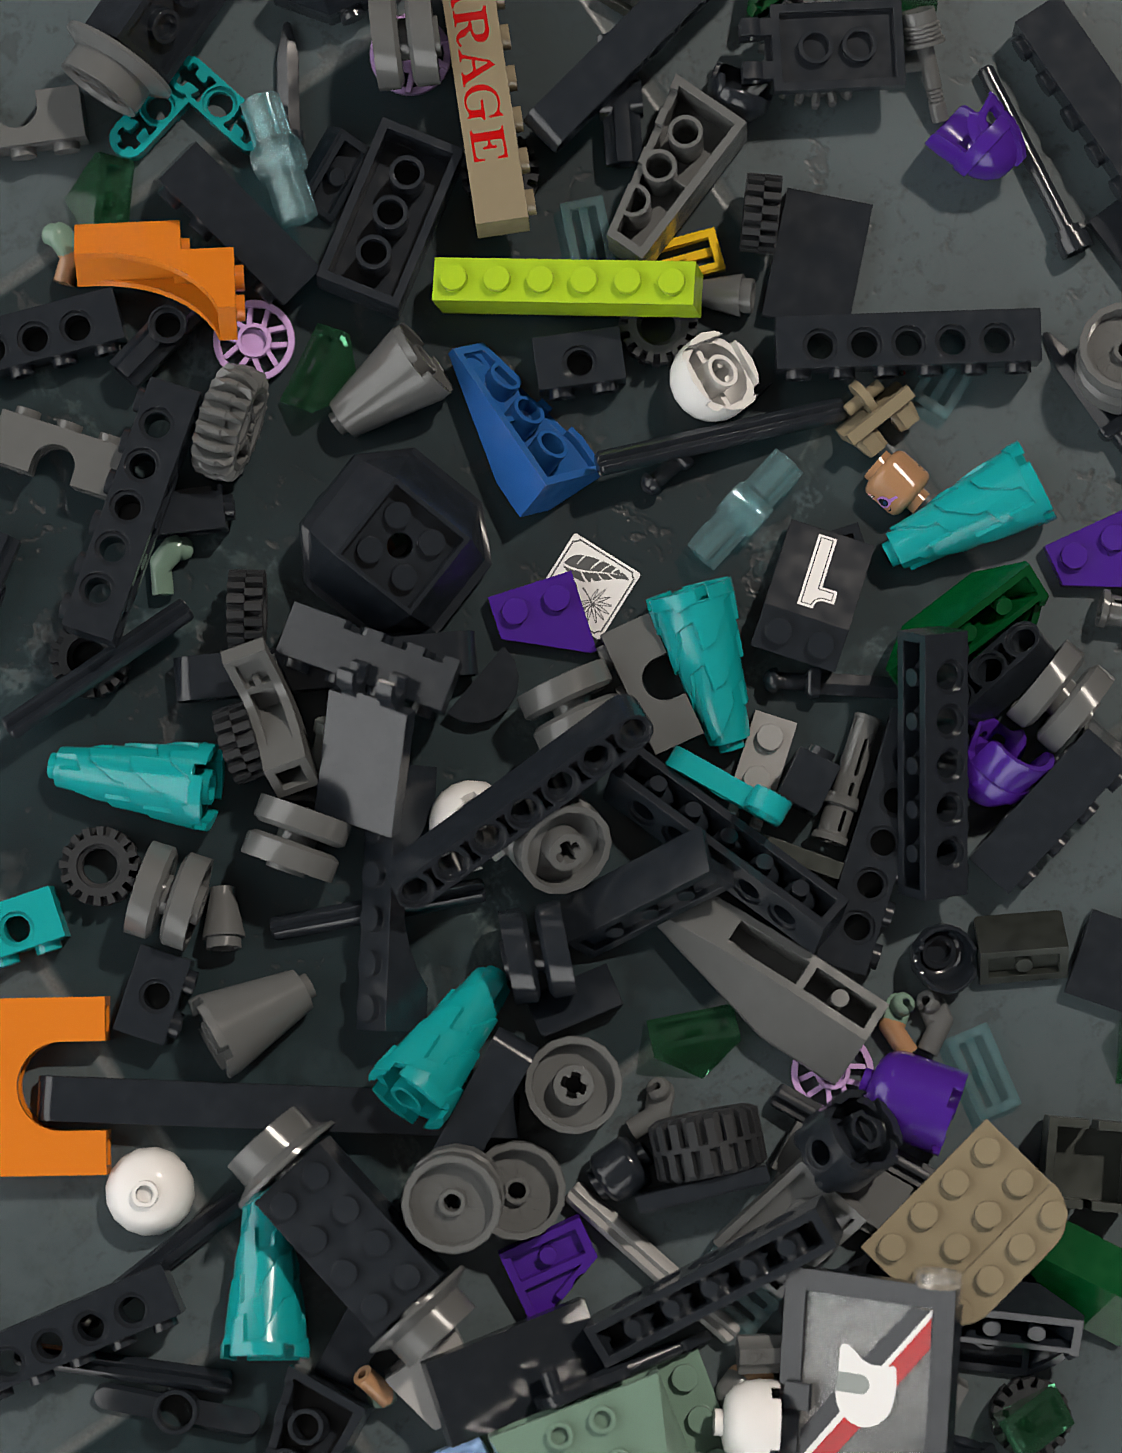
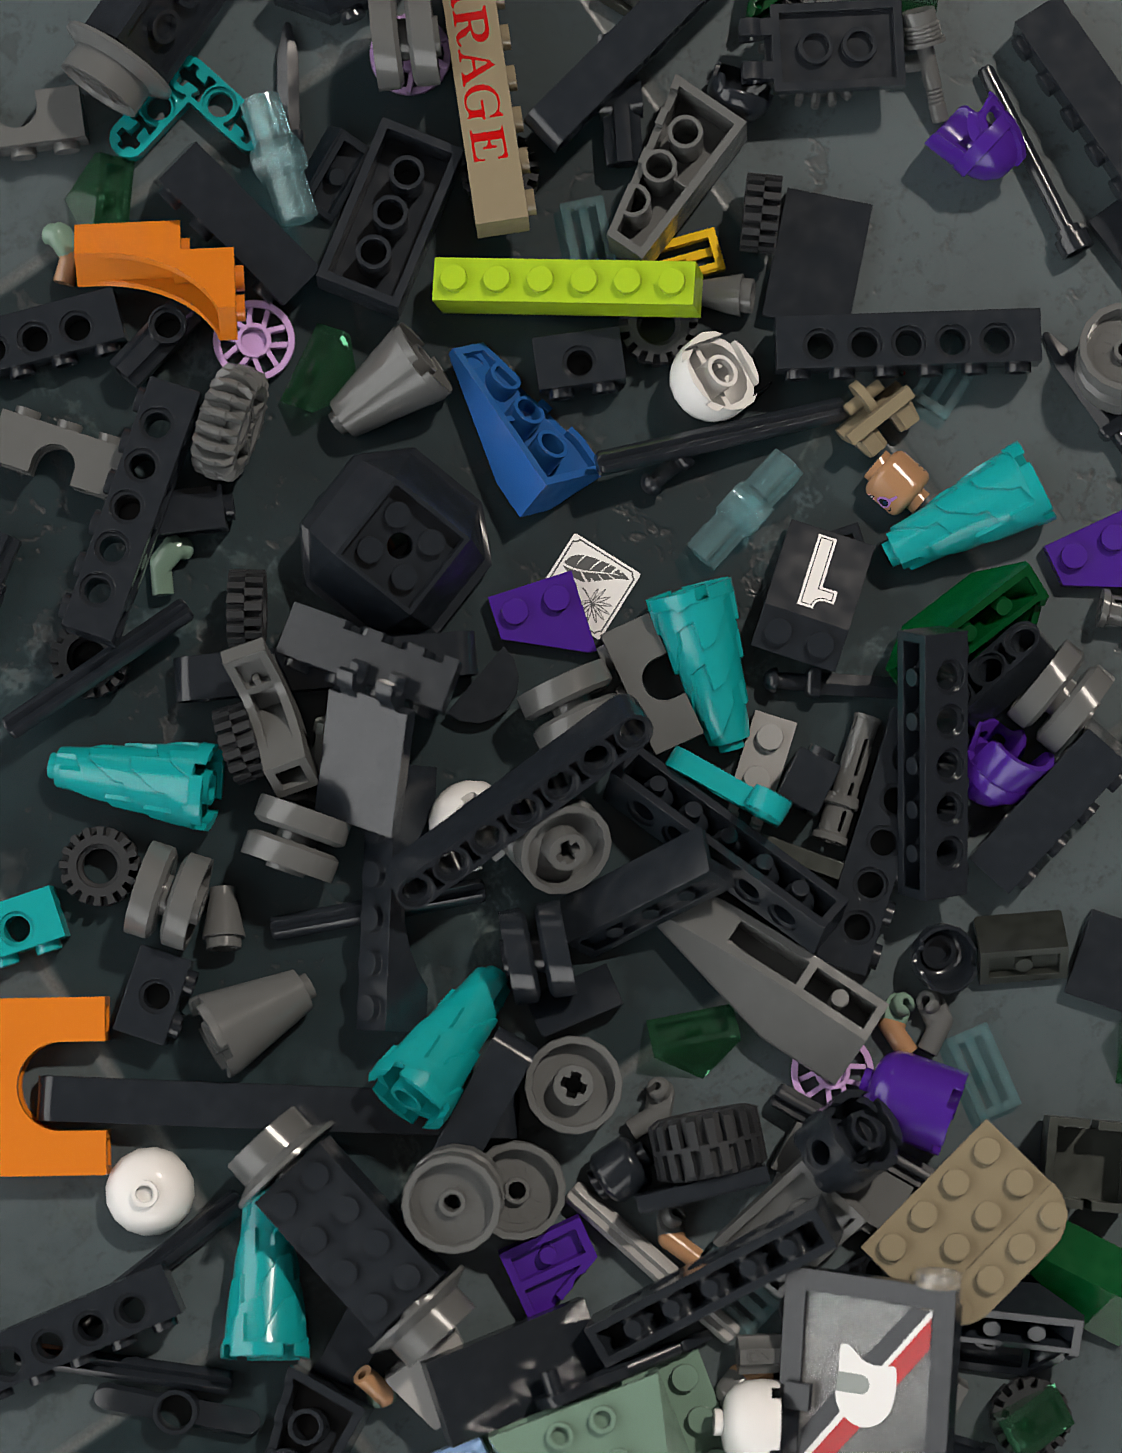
(672, 1234): none -> arm

